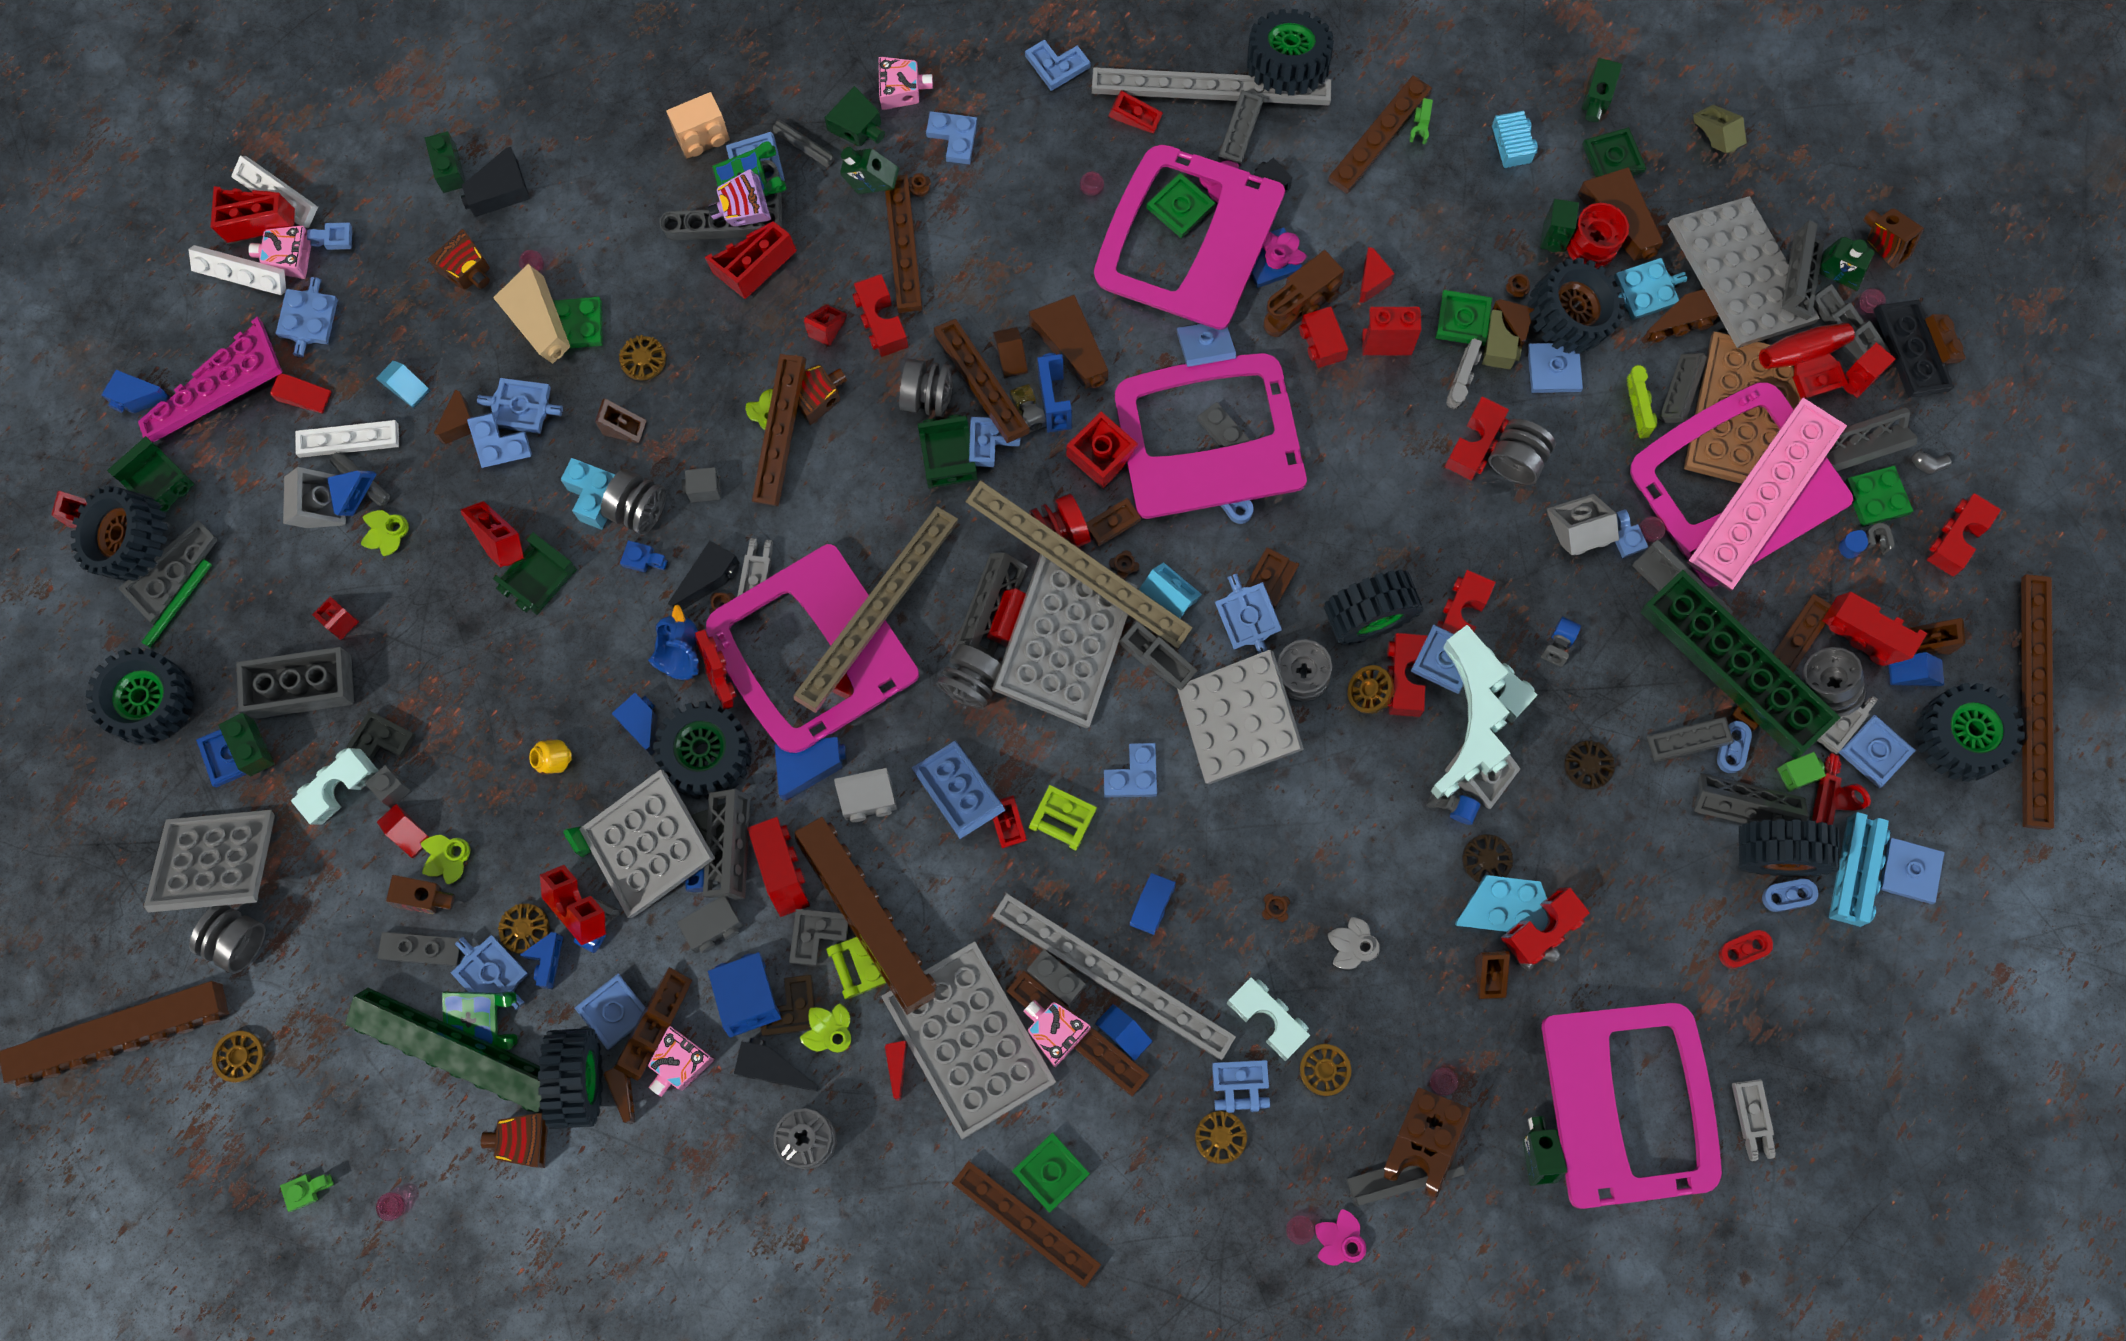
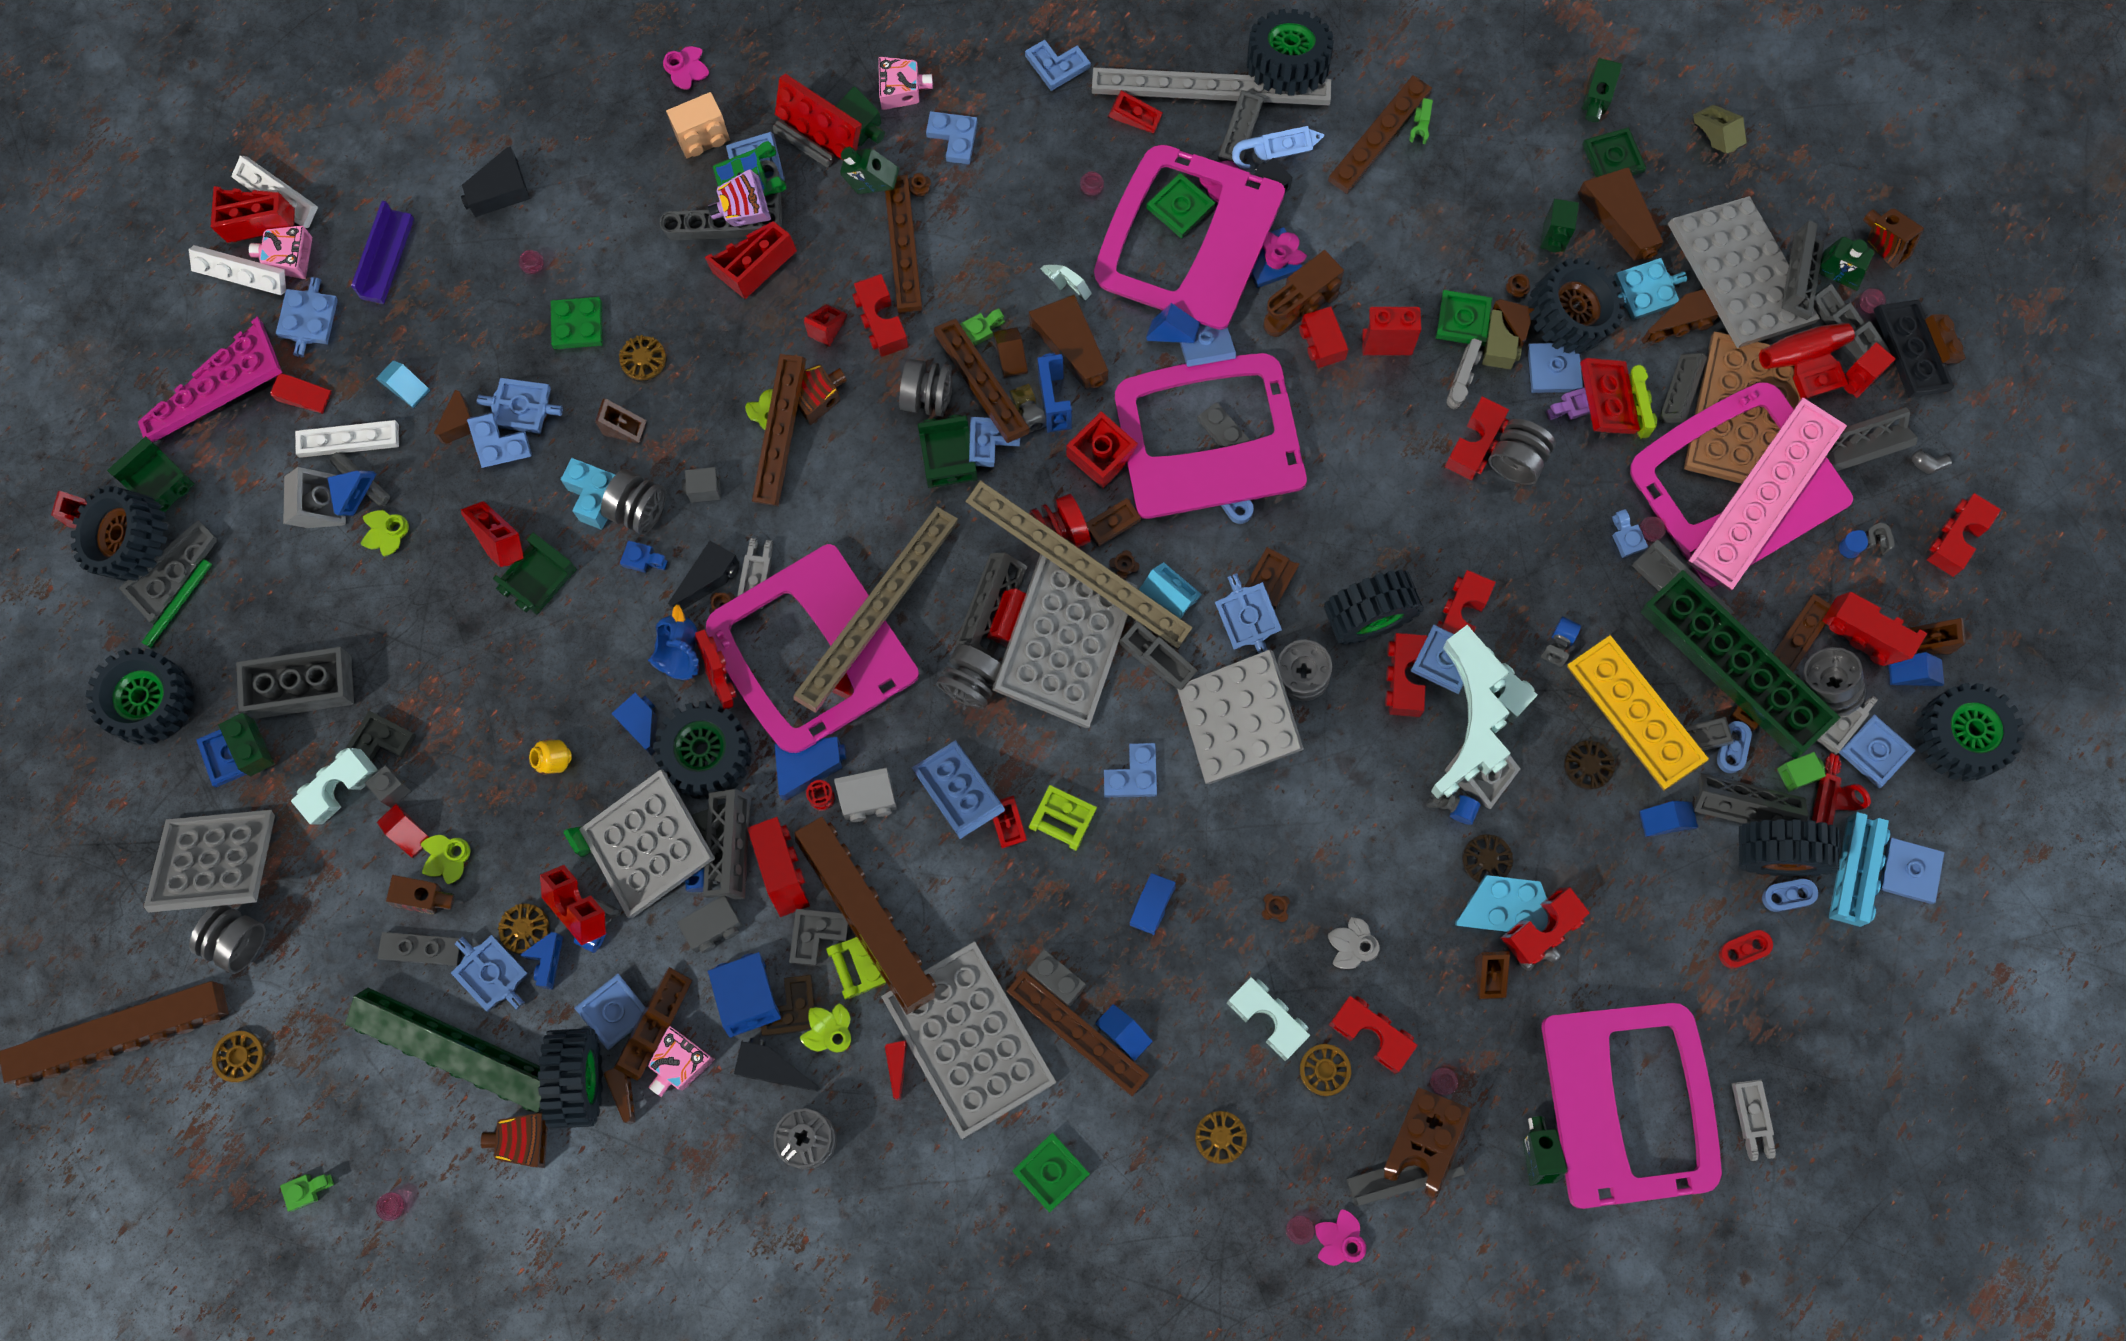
(132, 393): blue slope -> none
(333, 237): medium blue plate -> none
(335, 618): red slope -> none
(382, 254): none -> dark purple panel
(445, 161): dark green piece -> none
(461, 262): reddish brown torso -> none
(478, 1015): green flag -> none
(534, 313): tan slope -> none
(688, 69): none -> dark pink plate
(816, 117): none -> red plate
(823, 799): none -> red wheel
(980, 328): none -> bright green plate
(1026, 1224): reddish brown plate -> none
(1055, 1030): torso -> none
(1062, 275): none -> light aqua slope
(1114, 977): light grey plate -> none
(1173, 326): none -> blue slope
(1241, 1076): medium blue plate -> none
(1277, 144): none -> light blue plate
(1371, 689): pearl gold wheel -> none
(1376, 275): red slope -> none
(1394, 1045): none -> red arch
(1514, 139): medium azure brick -> none
(1574, 404): none -> medium lavender plate
(1584, 524): light grey slope -> none
(1598, 234): red wheel -> none
(1609, 396): none -> red plate
(1637, 713): none -> yellow plate
(1668, 818): none -> blue slope
(1878, 496): green plate -> none
(2037, 702): reddish brown plate -> none

